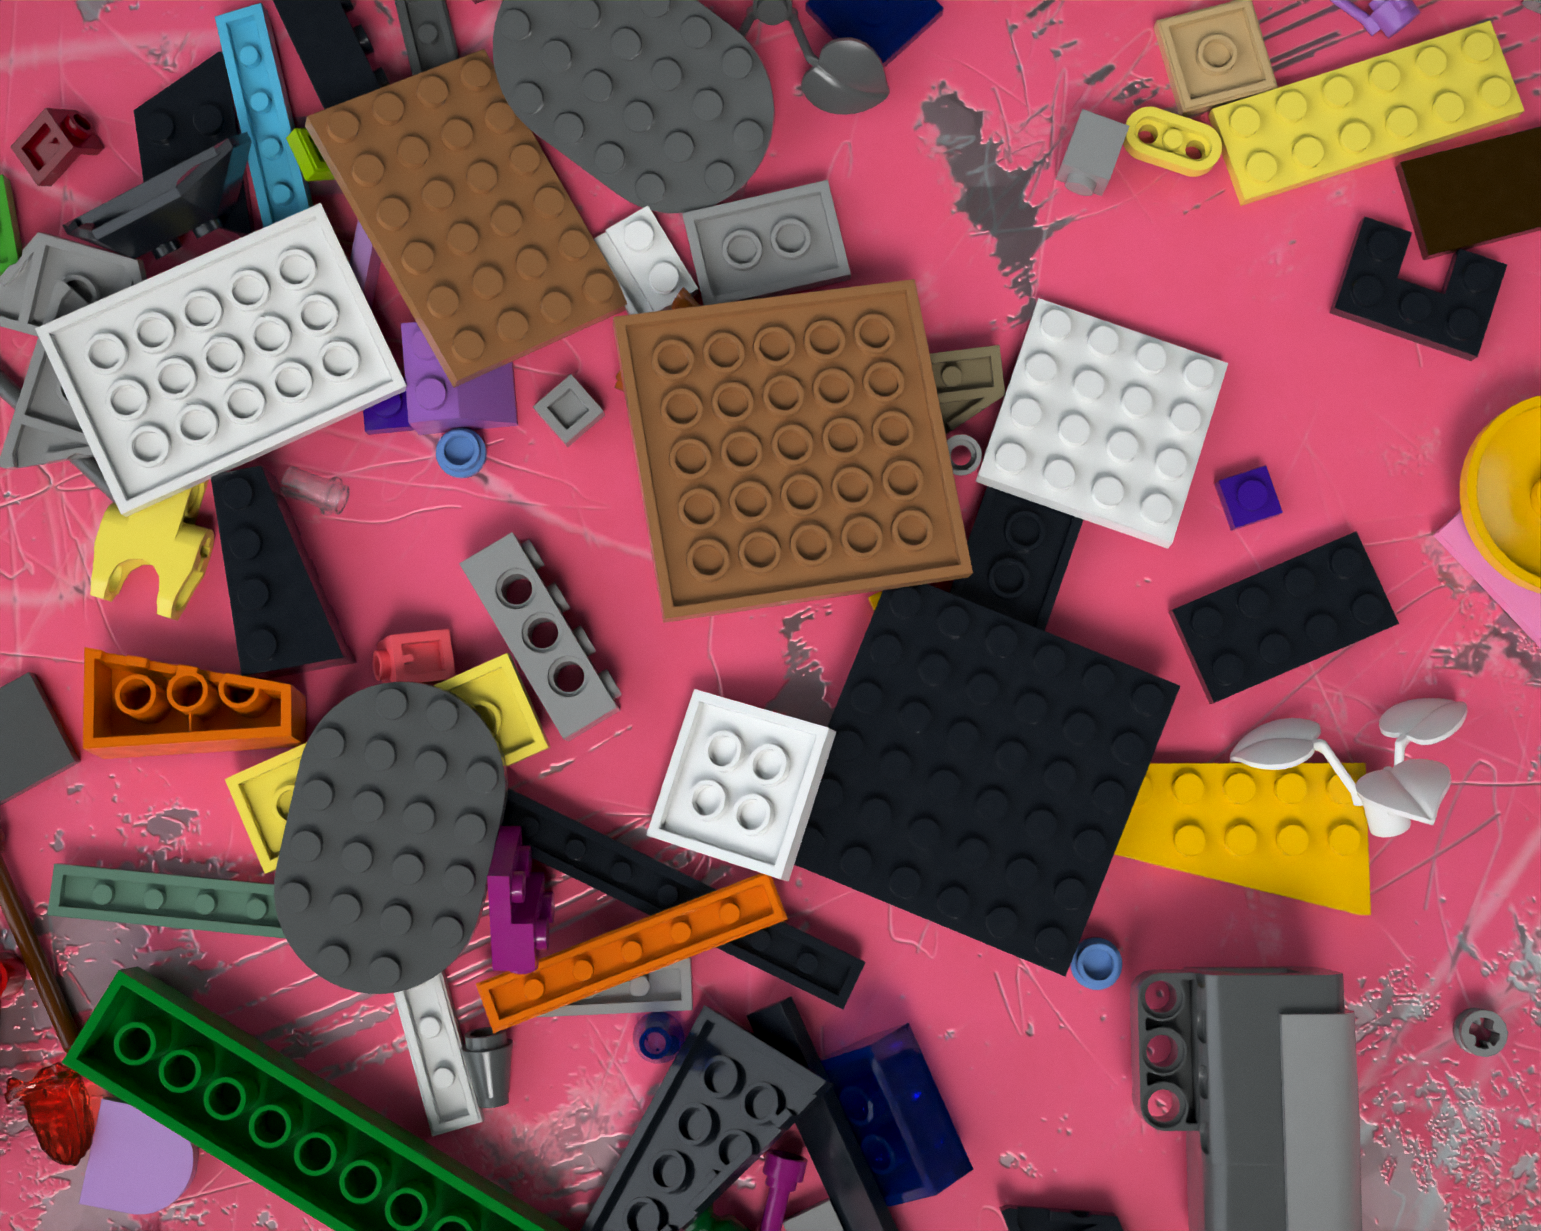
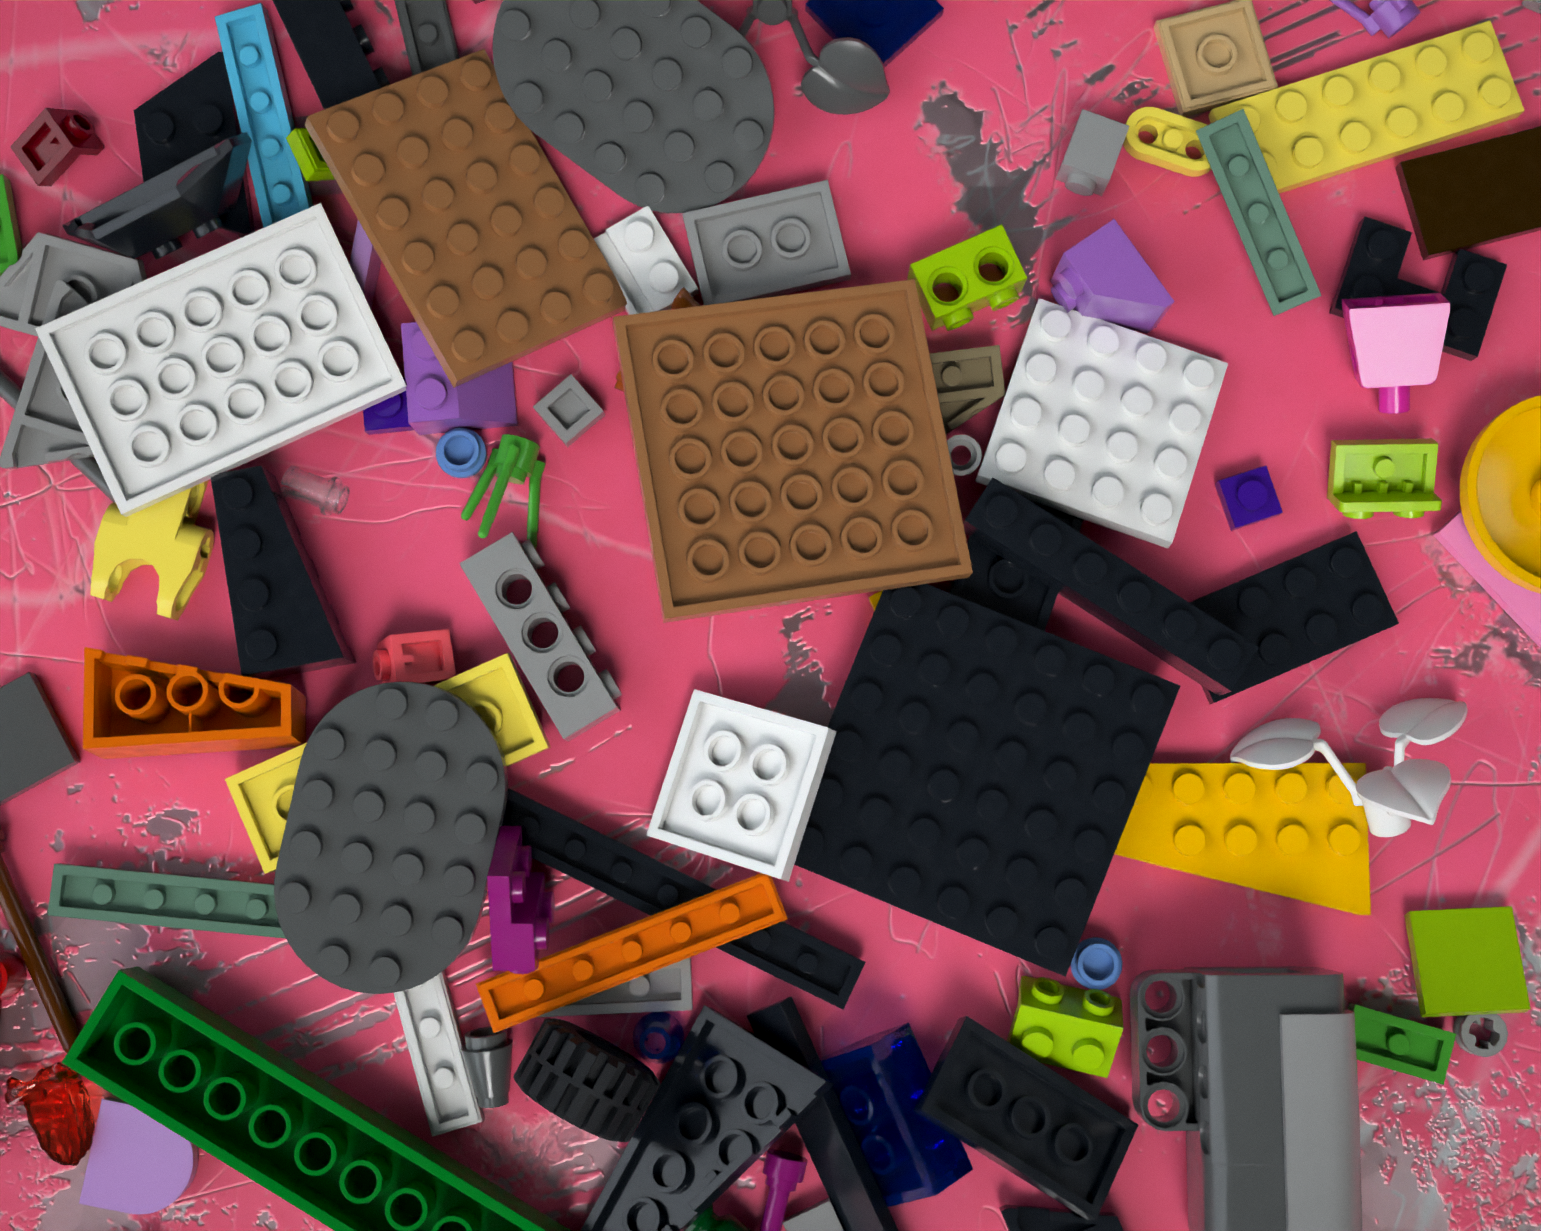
(510, 463): none -> bright green plant
(586, 1080): none -> black tyre
(959, 268): none -> lime brick
(1026, 1118): none -> black plate
(1067, 1025): none -> lime bracket
(1109, 588): none -> black brick
(1110, 281): none -> medium lavender slope
(1258, 212): none -> sand green plate
(1383, 477): none -> lime bracket
(1396, 343): none -> torso
(1402, 1044): none -> bright green plate
(1466, 961): none -> lime tile

